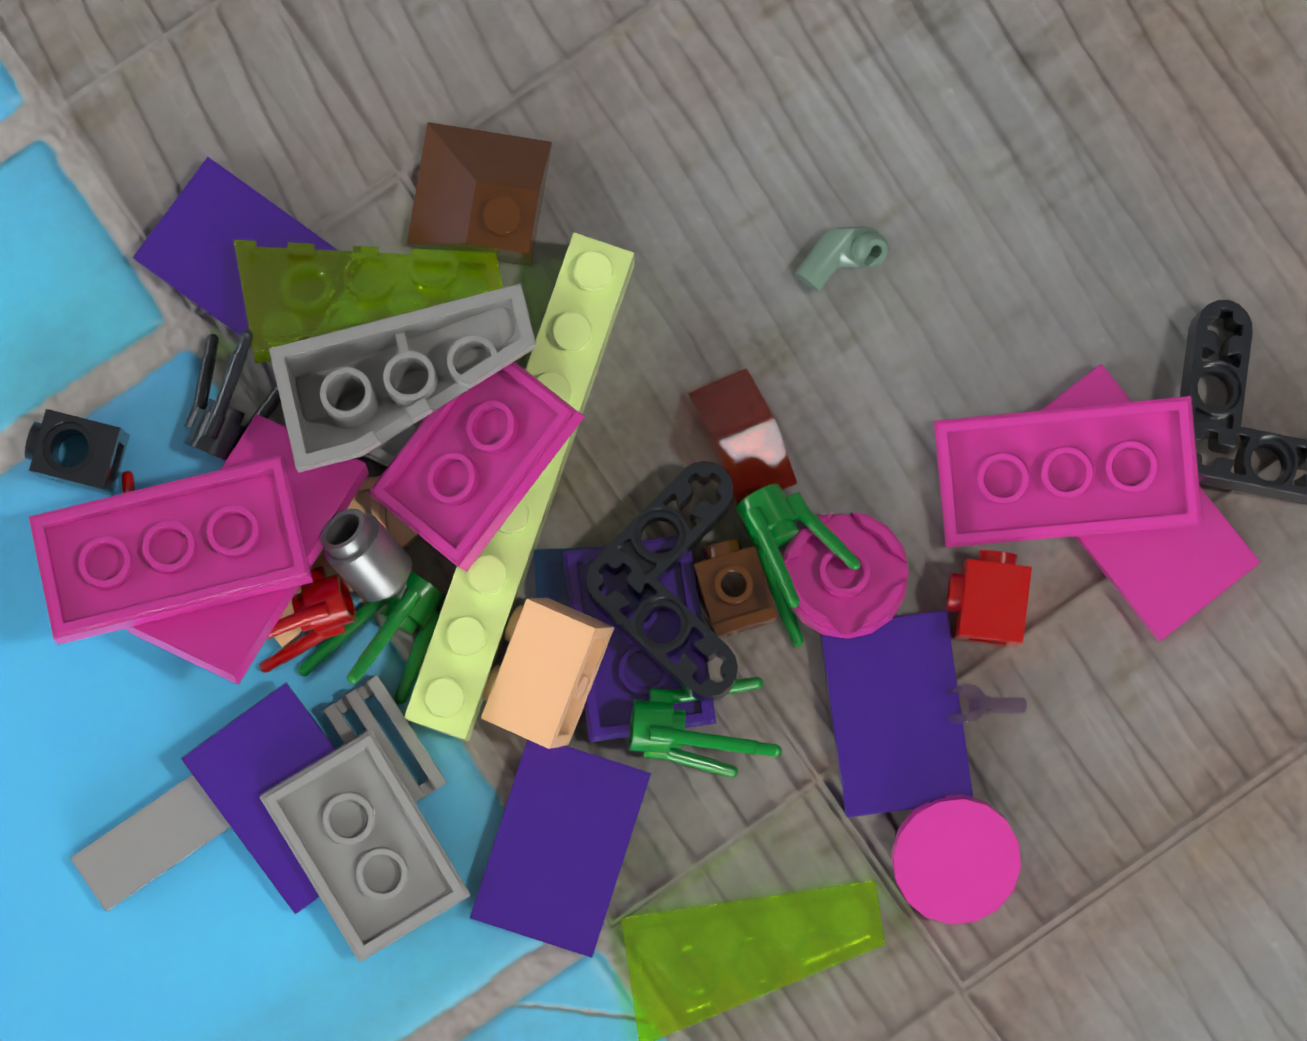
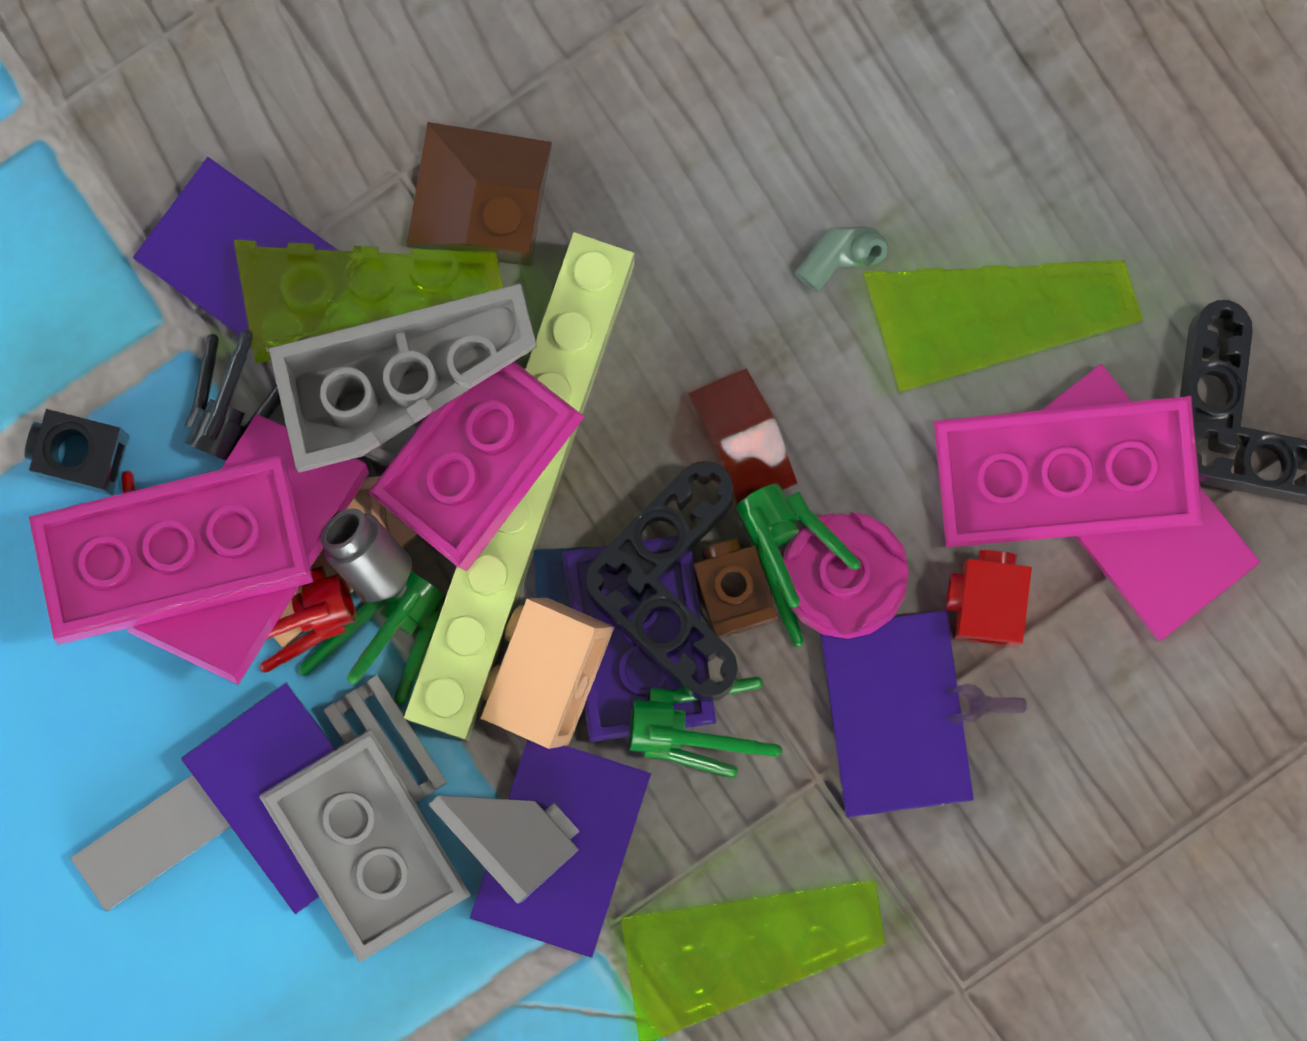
(511, 838): none -> light grey slope
(956, 859): dark pink tile -> none
(979, 318): none -> clear neon green wing

